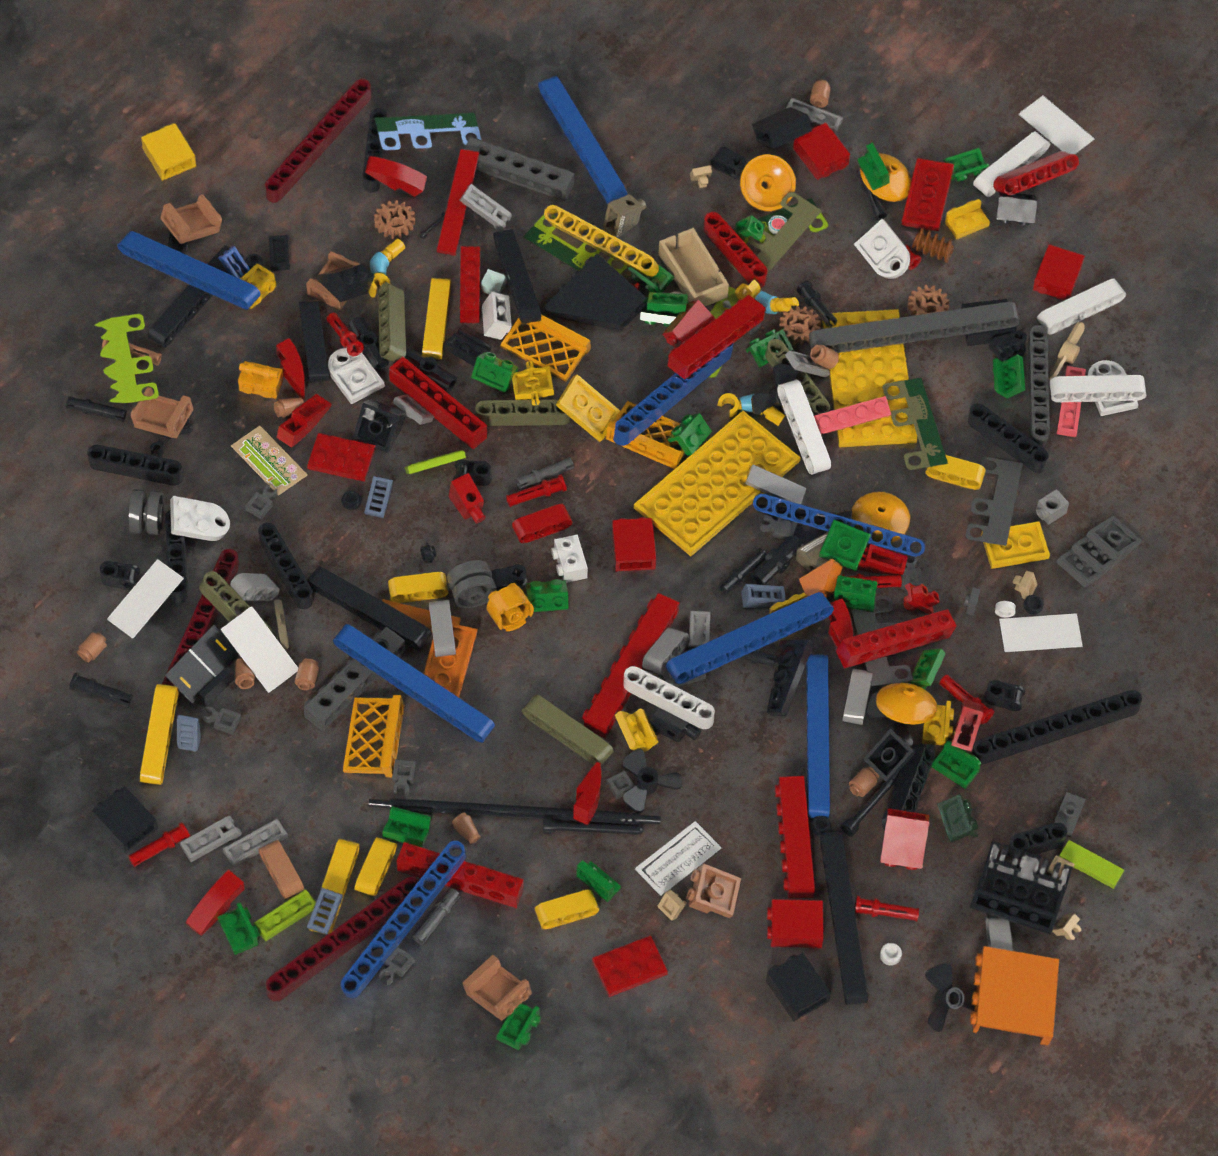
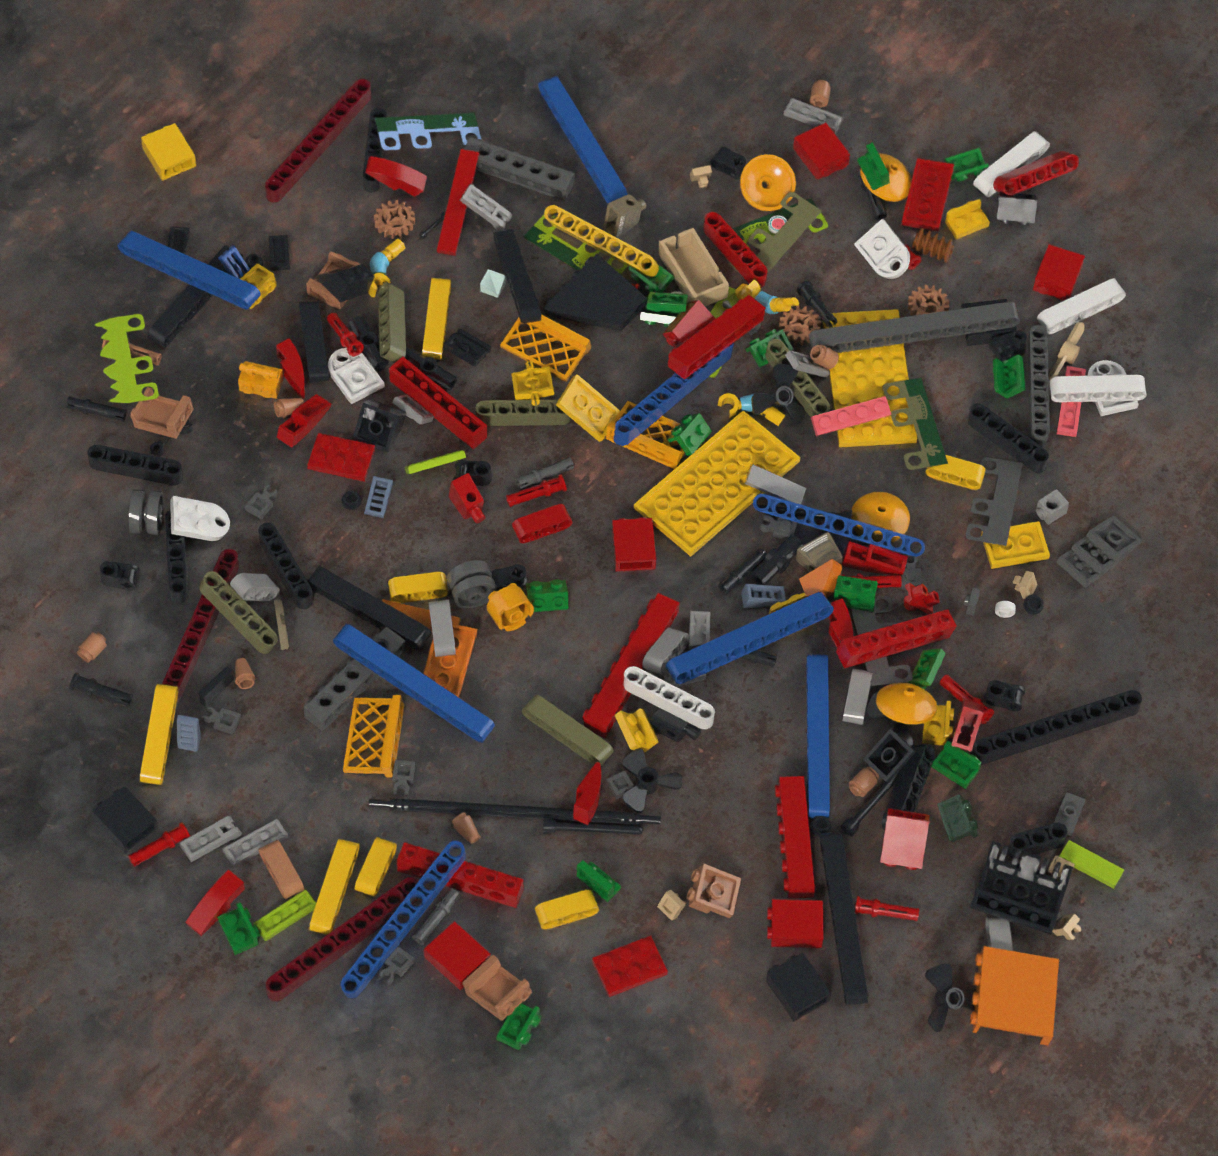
(145, 598): white sticker -> none
(191, 220): nougat panel -> none
(202, 663): black sticker -> none
(260, 649): white sticker -> none
(269, 460): sticker -> none
(307, 674): nougat brick -> none
(324, 893): sand blue slope -> none
(407, 827): green bracket -> none
(428, 552): black plate -> none
(455, 954): none -> red brick
(470, 284): red brick -> none
(494, 371): green bracket -> none
(496, 315): white brick -> none
(570, 558): white brick -> none
(678, 858): white sticker -> none
(749, 226): green bracket -> none
(782, 127): black brick -> none
(790, 669): black wing -> none
(804, 427): white beam -> none
(845, 545): green tile -> none
(890, 954): white tile -> none
(1040, 632): white sticker -> none
(1056, 126): white sticker -> none

